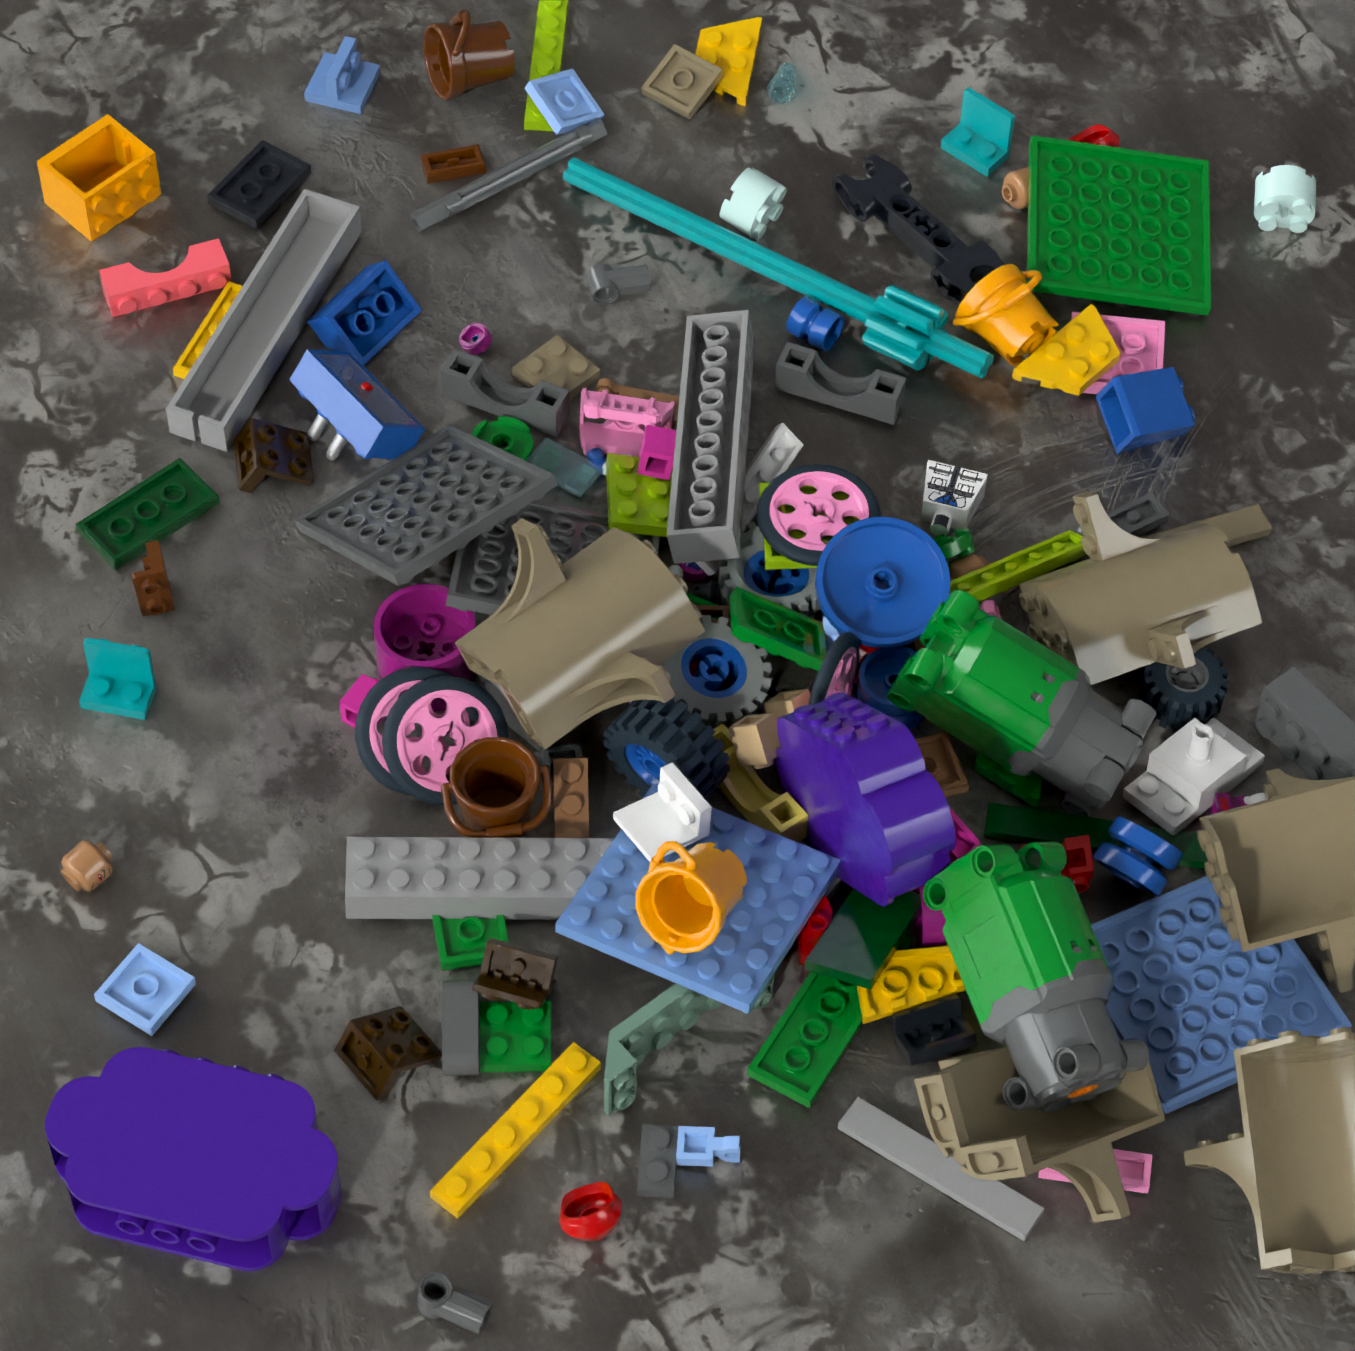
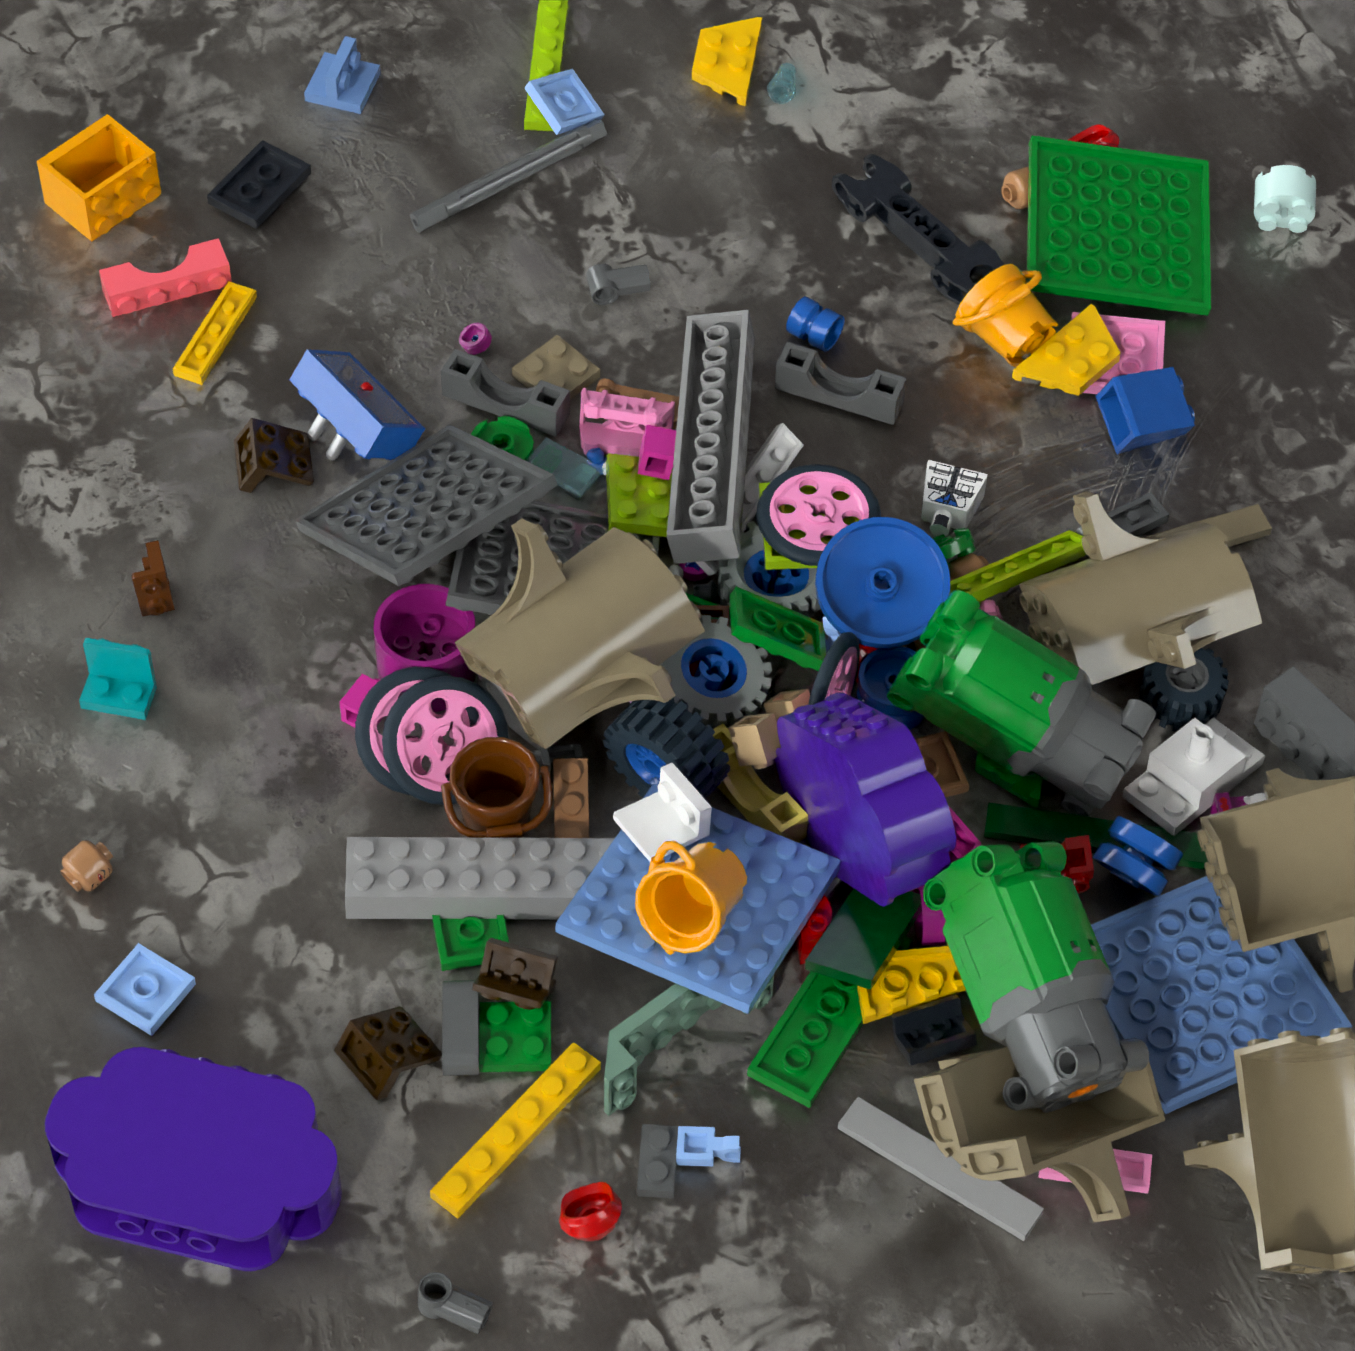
(147, 513): dark green tile -> none
(264, 320): light grey piece -> none
(365, 313): blue slope -> none
(453, 167): reddish brown tile -> none
(466, 55): reddish brown piece -> none
(682, 81): dark tan plate -> none
(753, 203): light aqua brick -> none
(897, 323): teal axle -> none
(983, 134): teal bracket -> none

